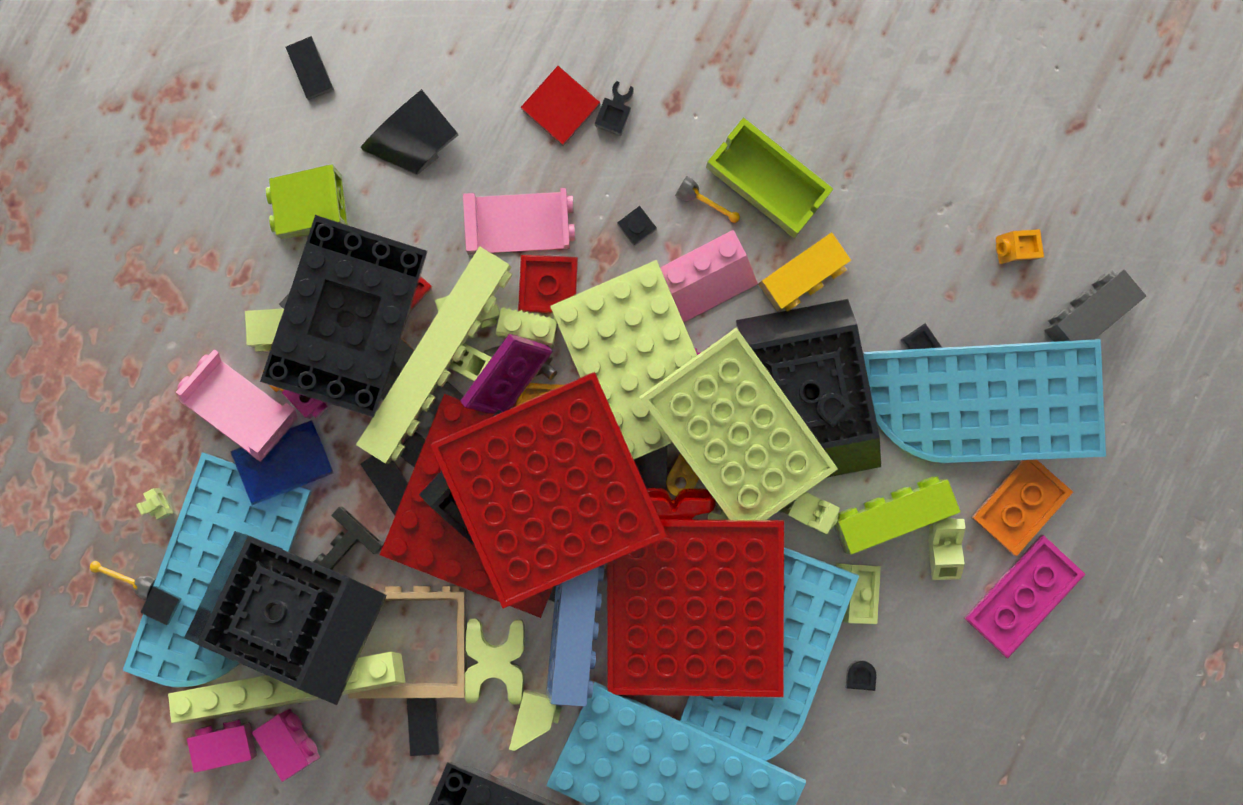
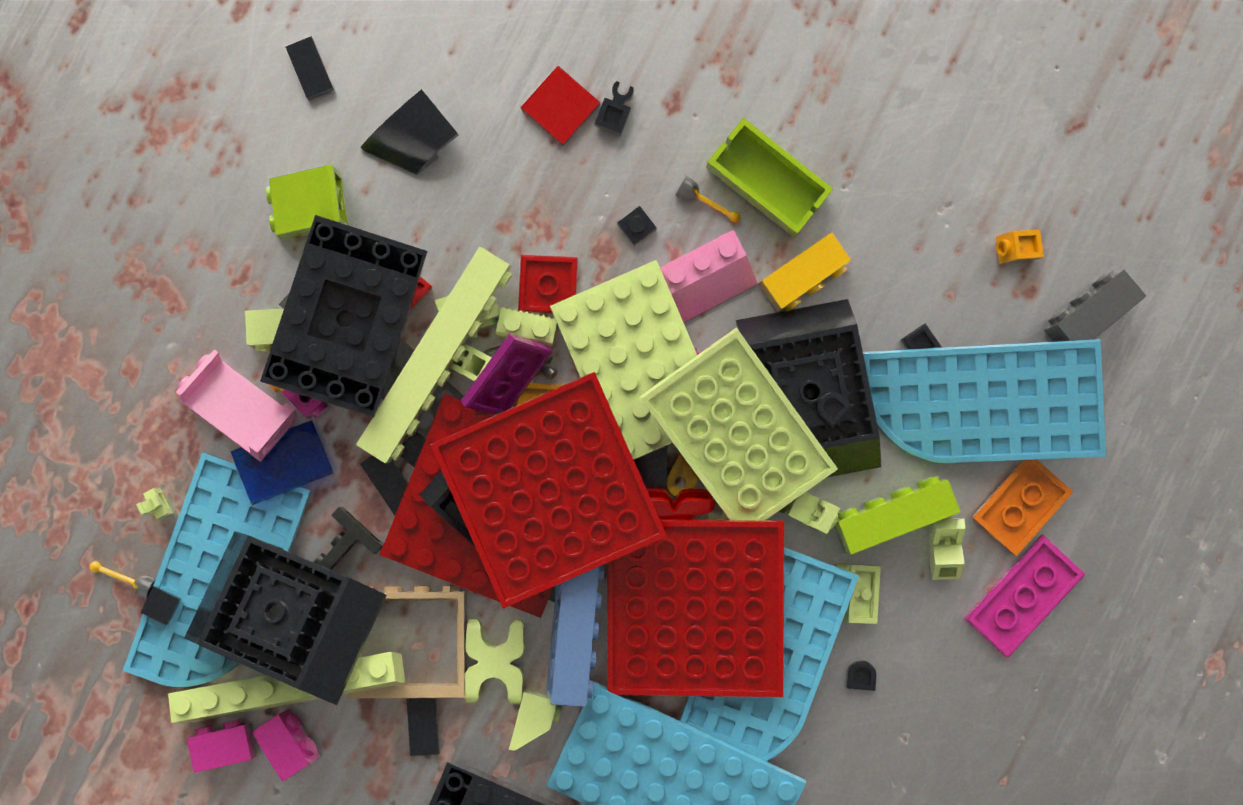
(518, 222): bright pink panel -> none

